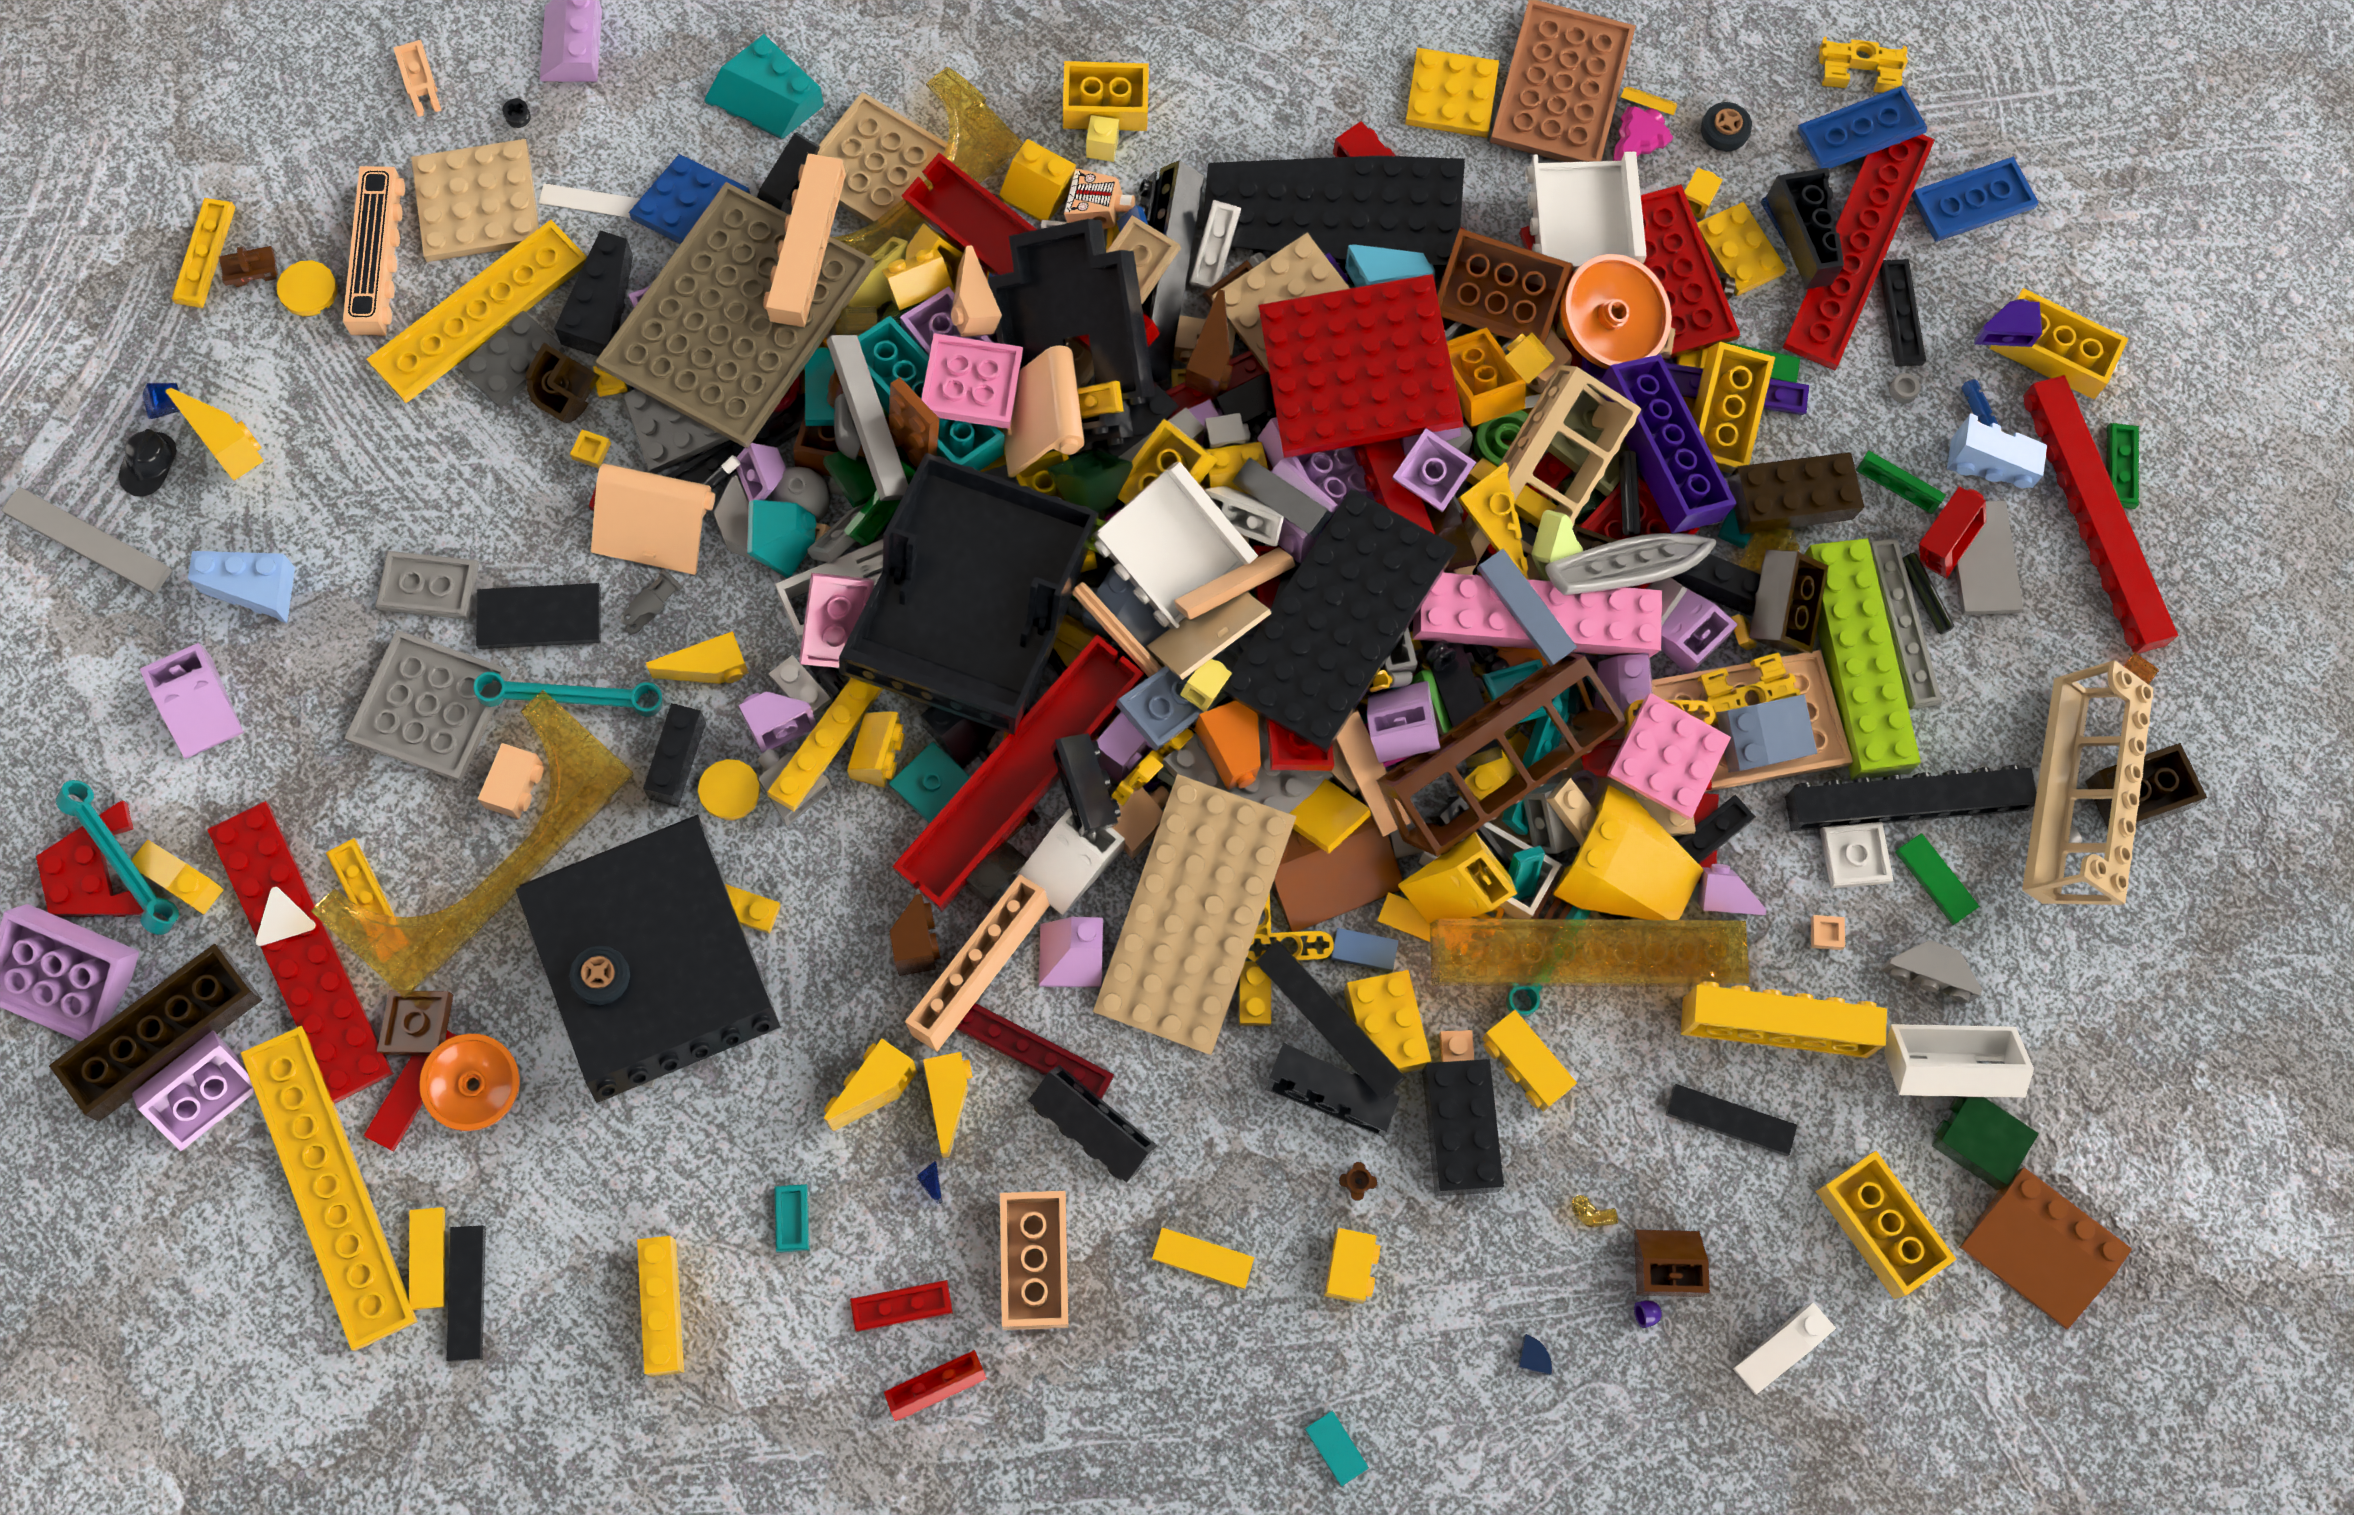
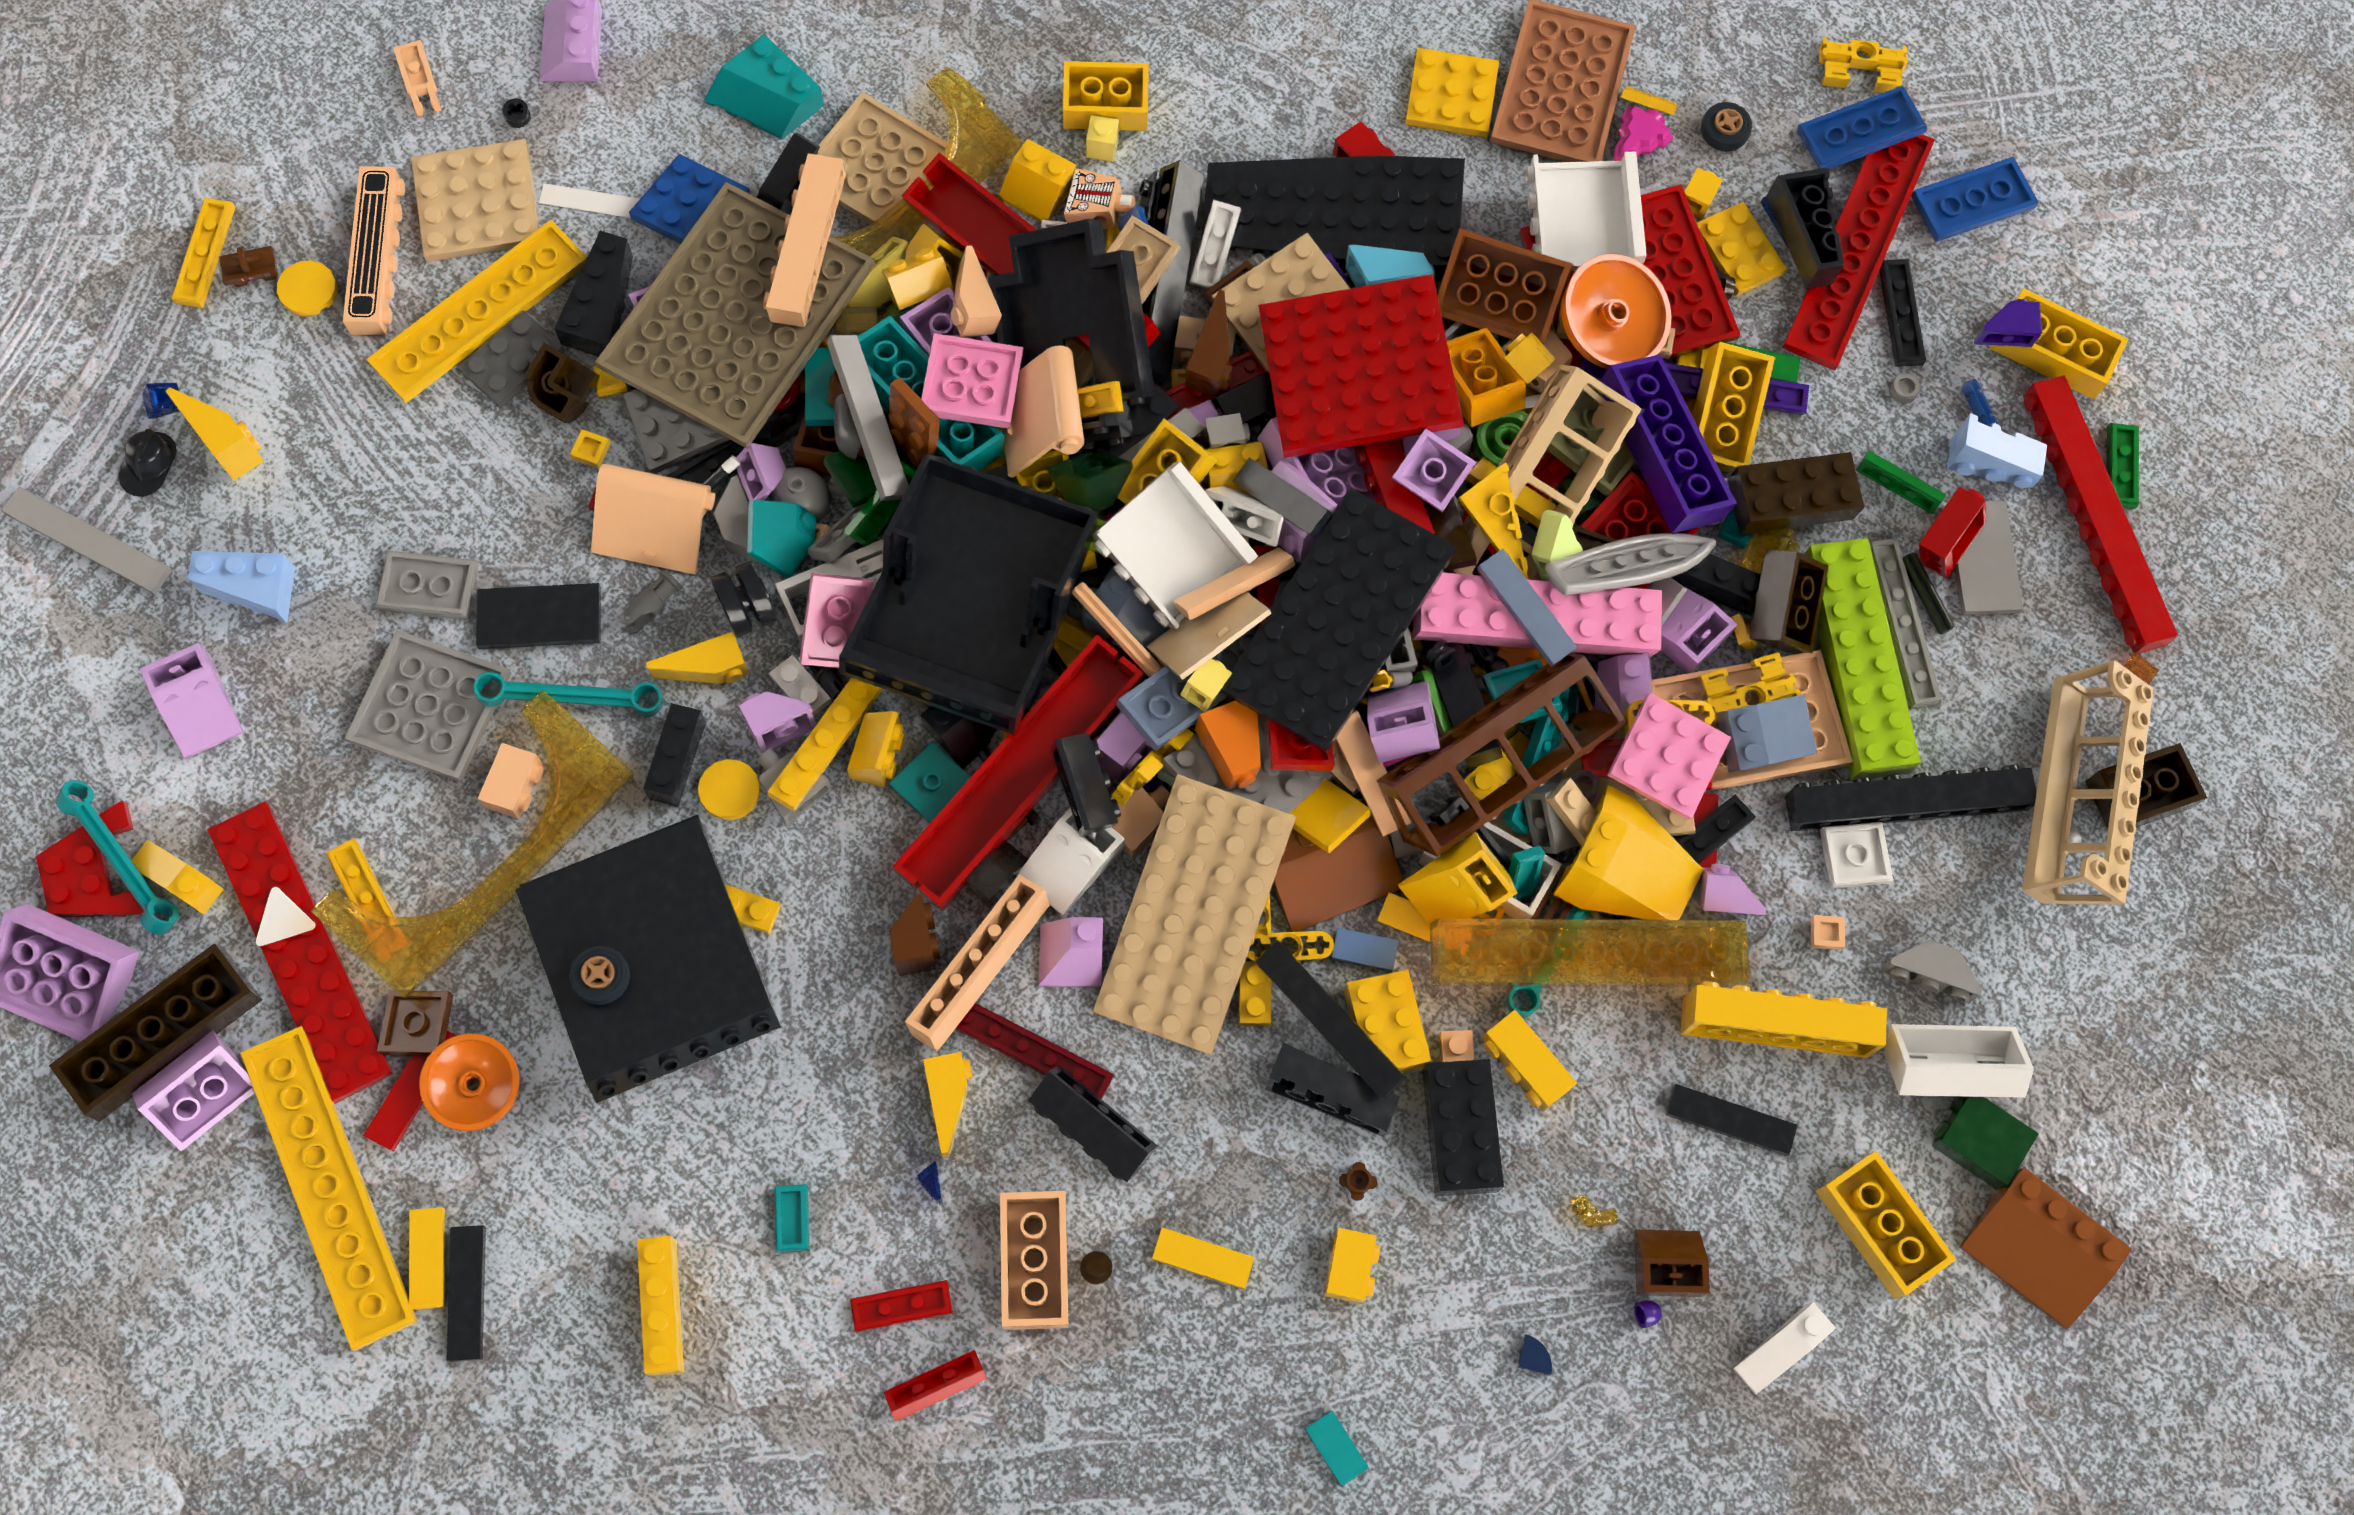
(745, 598): none -> black wheel
(874, 1085): yellow slope -> none
(1096, 1267): none -> dark brown plate
(1629, 493): black axle -> none
(1937, 879): green tile -> none

